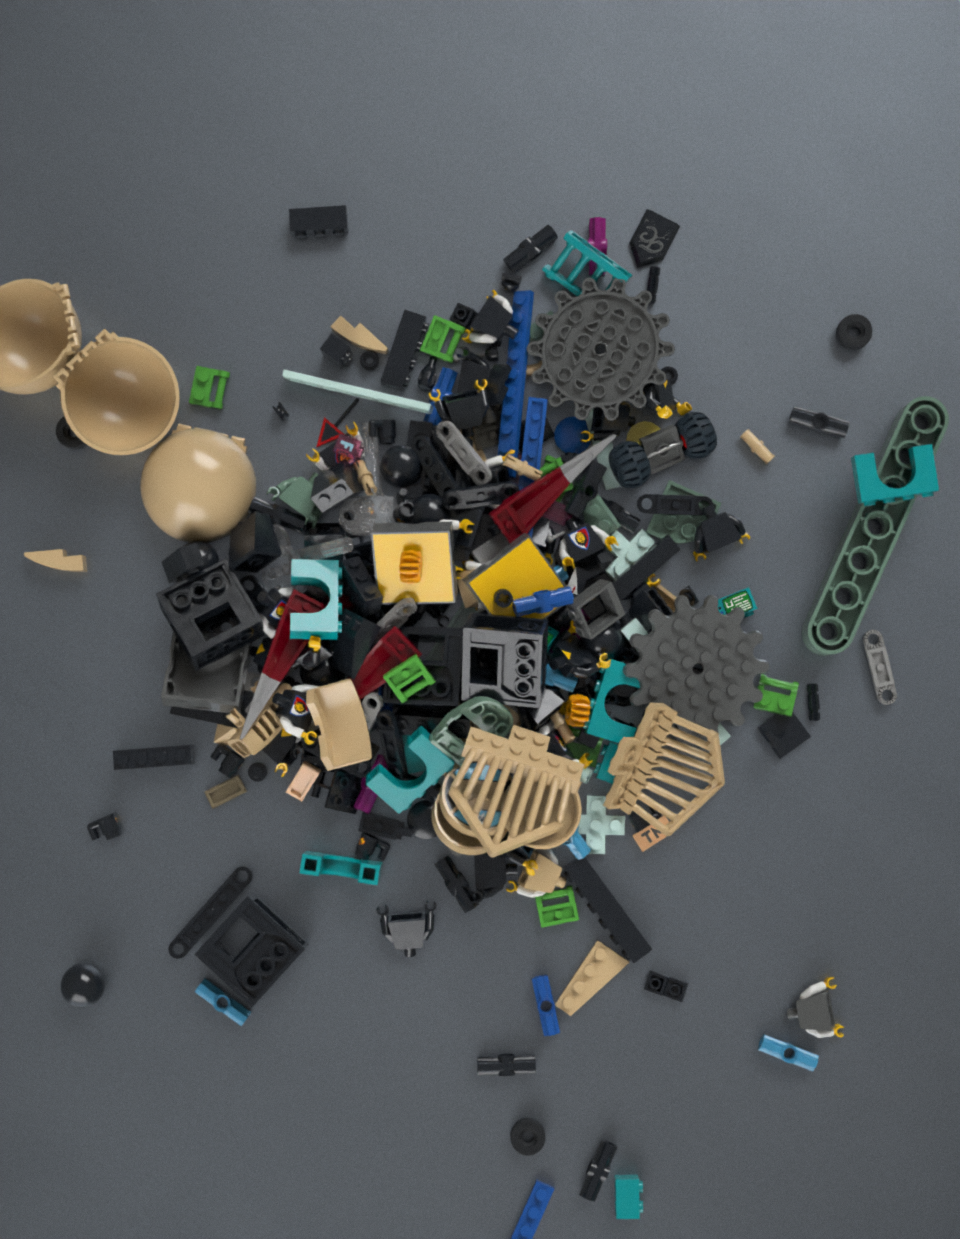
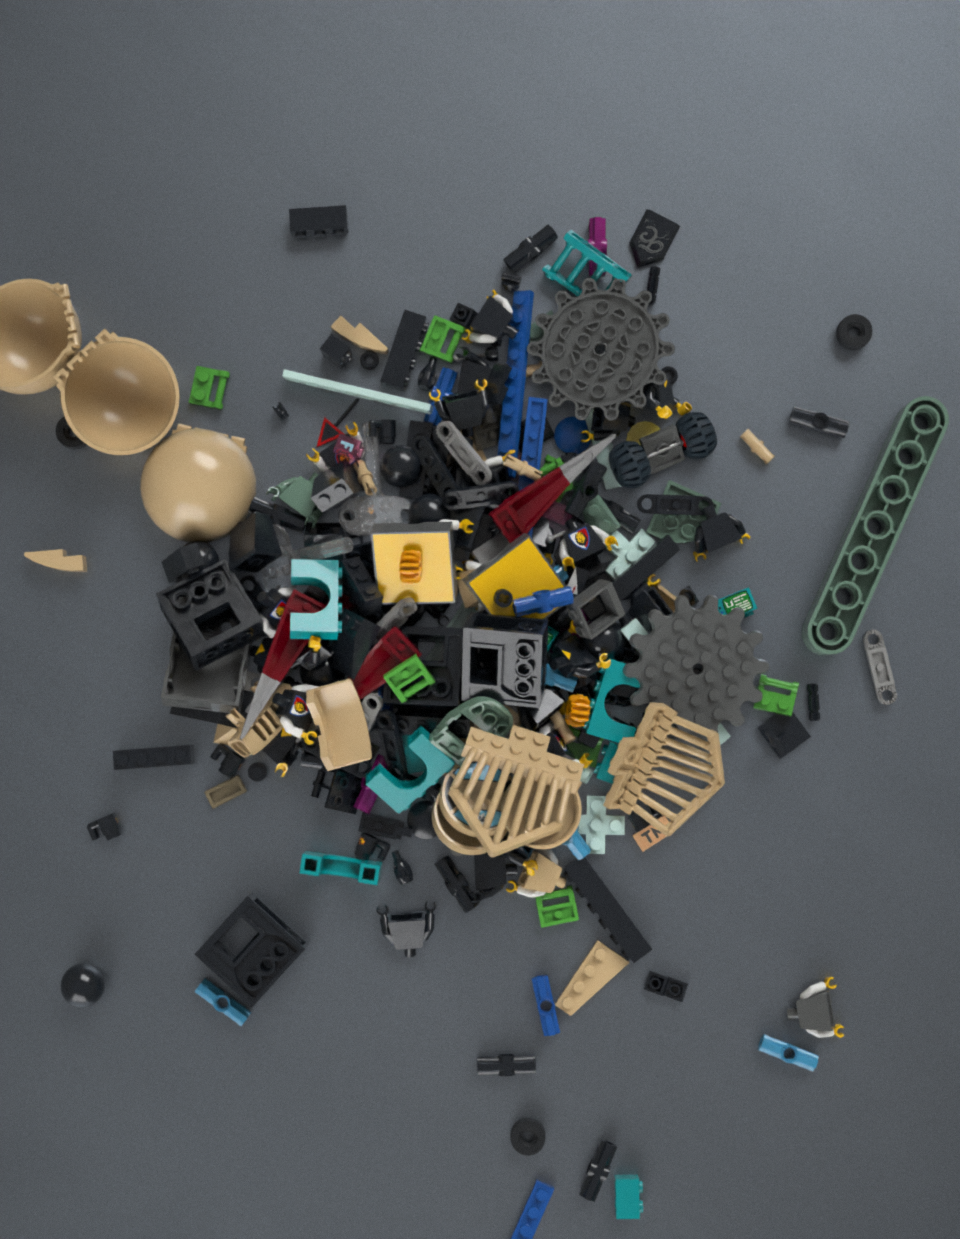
(210, 912): black plate -> none
(303, 781): light nougat tile -> none
(401, 869): none -> black piece
(402, 512): black piece -> none
(871, 489): teal arch -> none

